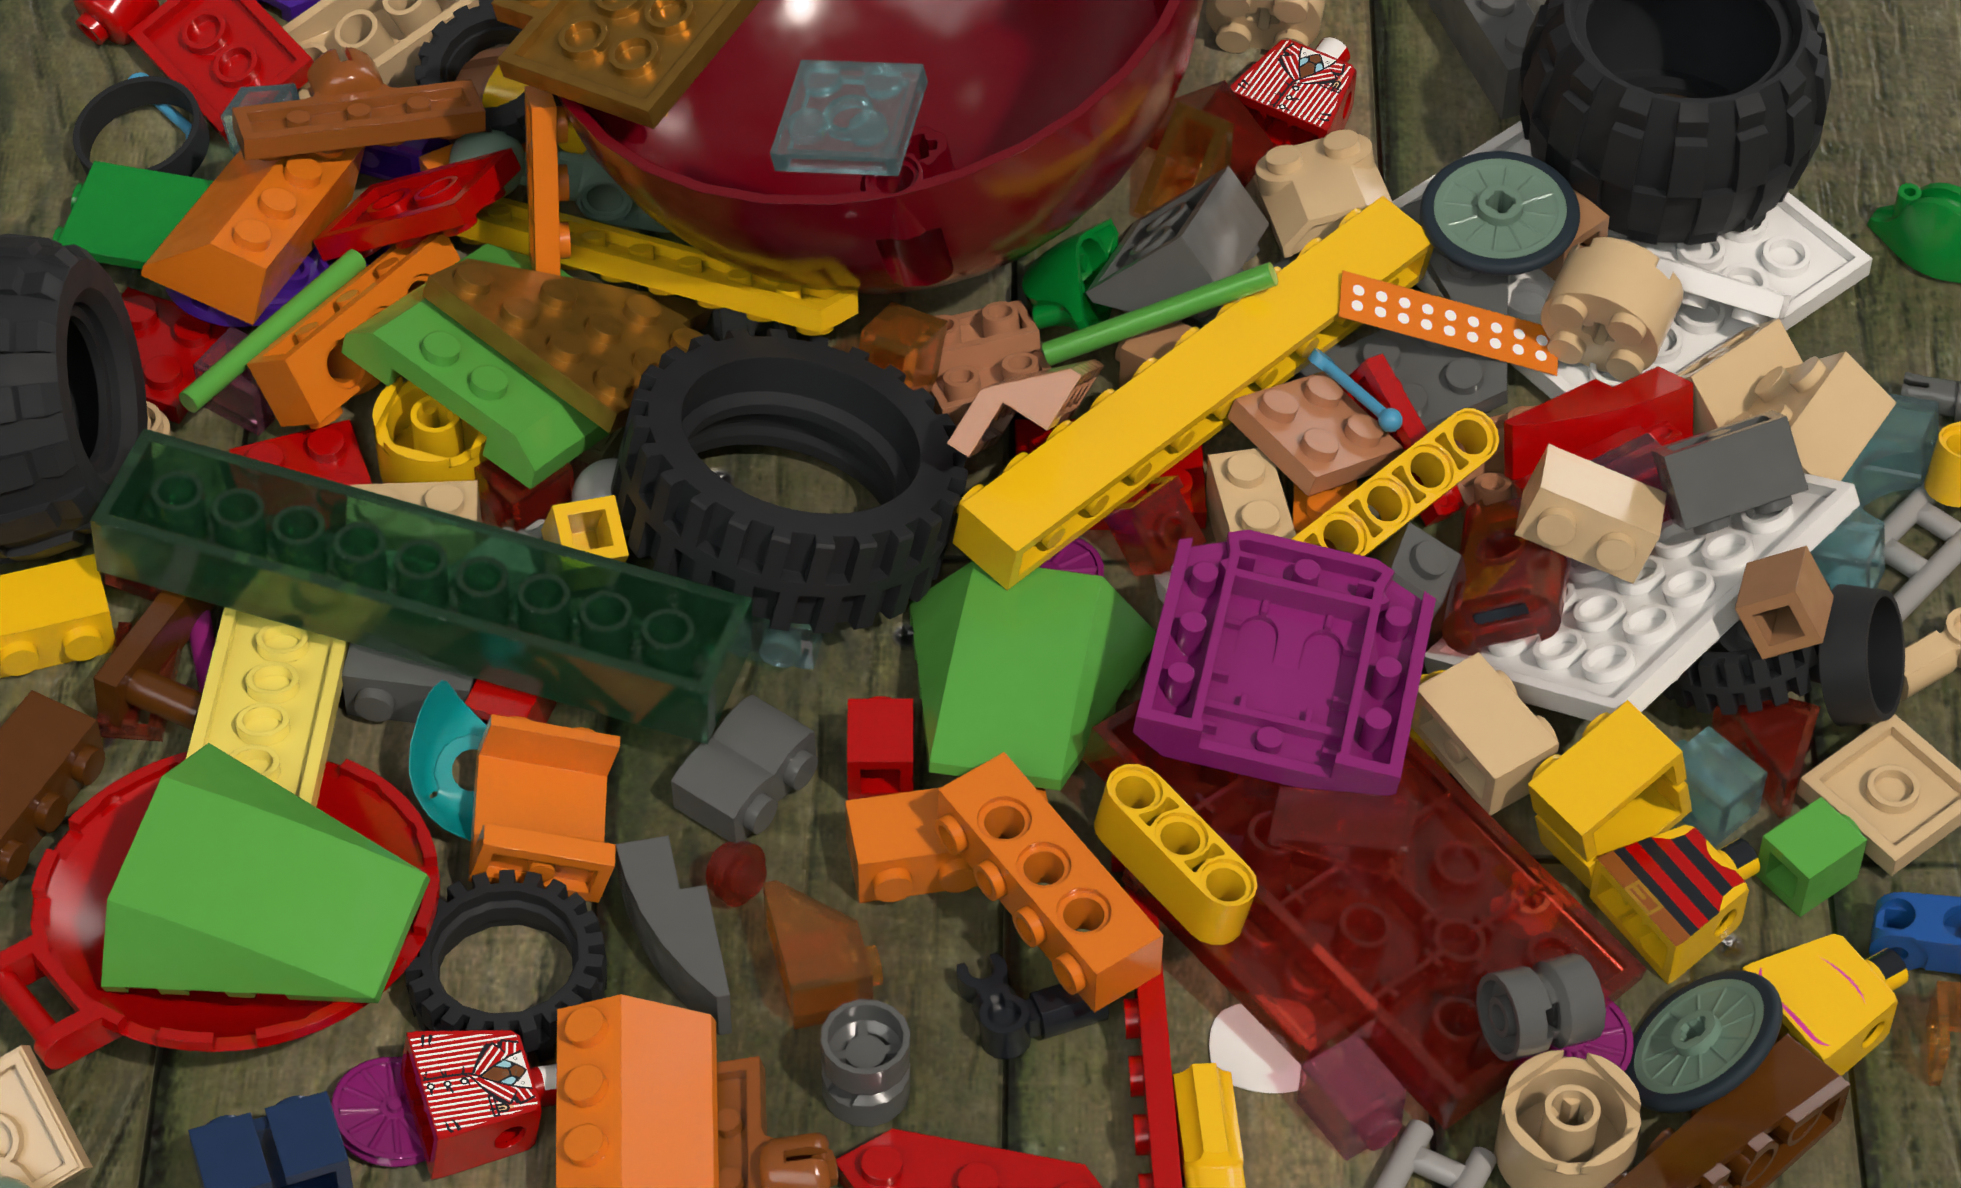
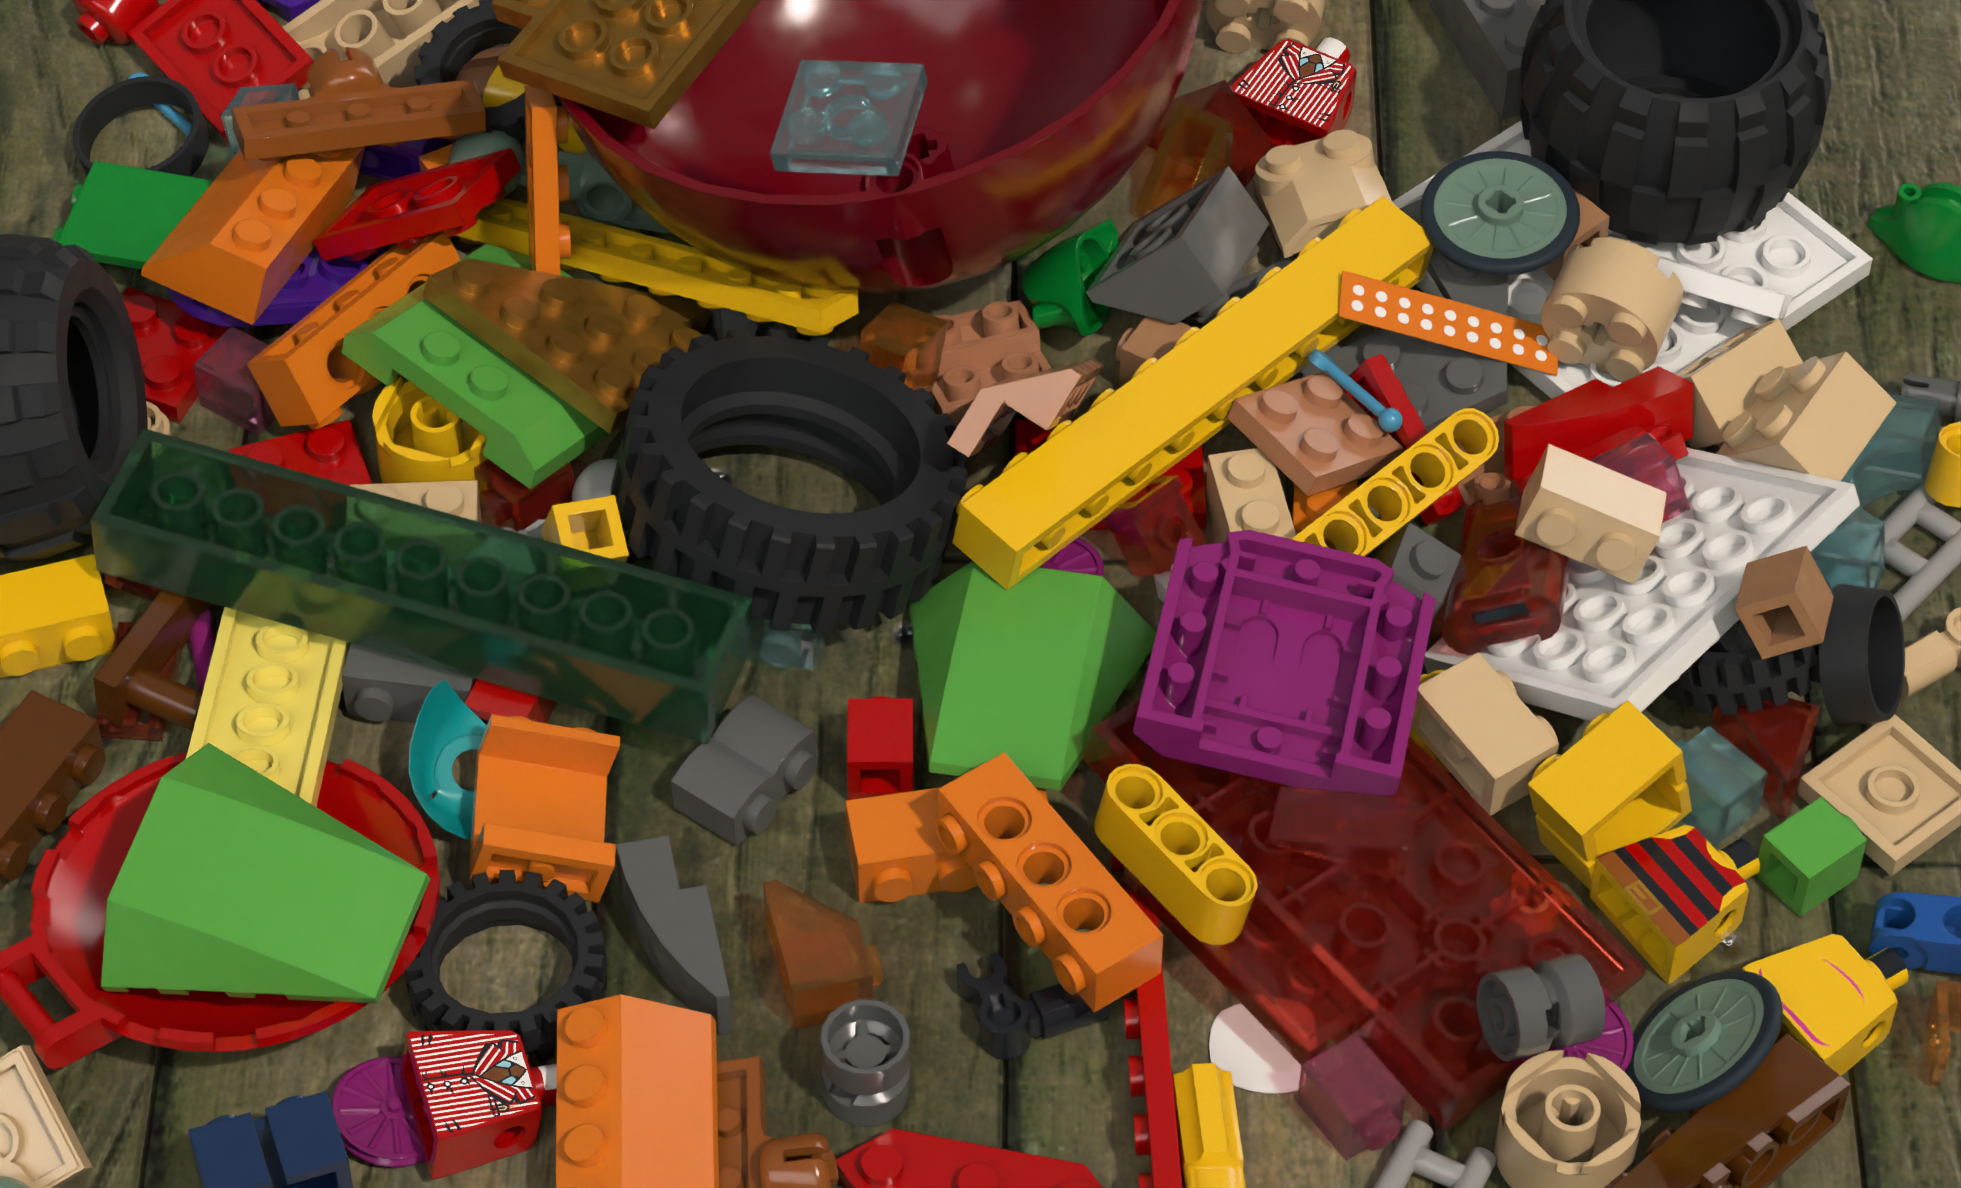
(305, 301): bright green bar -> none
(736, 872): clear red plate -> none
(1160, 313): bright green bar -> none
(1730, 472): dark grey brick -> none

